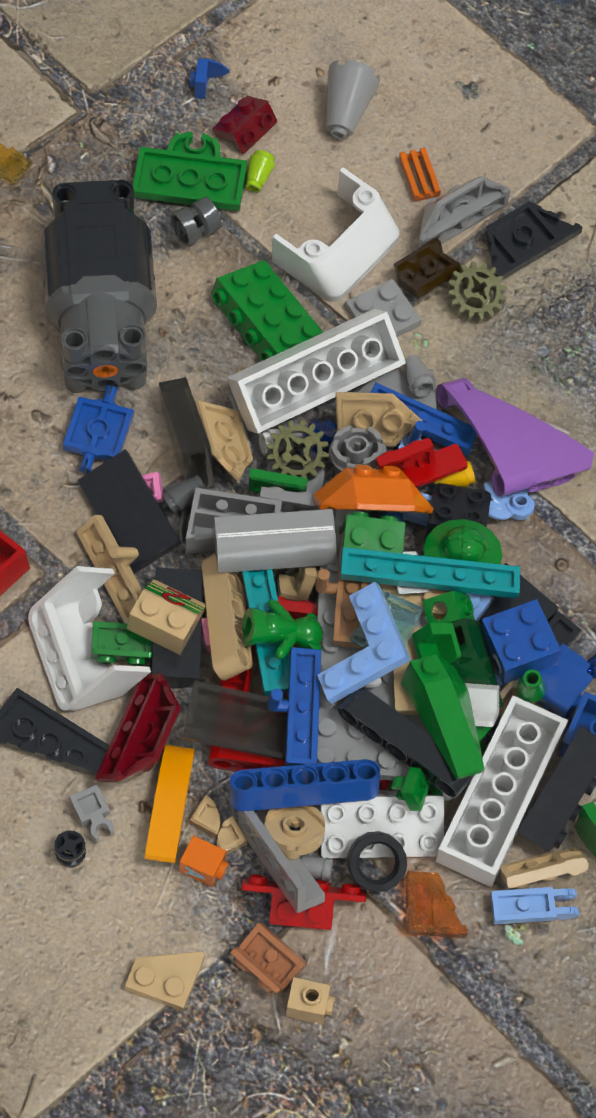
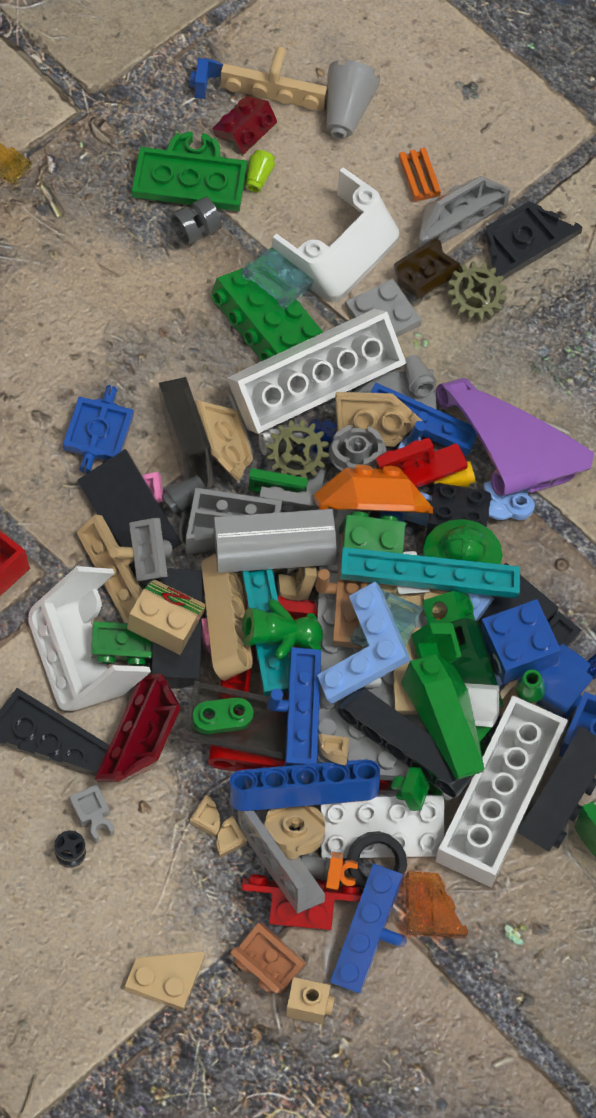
(99, 284): piece -> none
(149, 549): none -> light grey tile
(169, 804): light orange slope -> none
(204, 861): orange brick -> none
(224, 718): none -> green plate
(273, 85): none -> tan plate
(278, 277): none -> clear light blue plate
(334, 748): none -> tan tile
(337, 869): none -> orange tile
(368, 929): none -> blue plate
(531, 905): light blue hinge -> none
(543, 867): tan hinge -> none

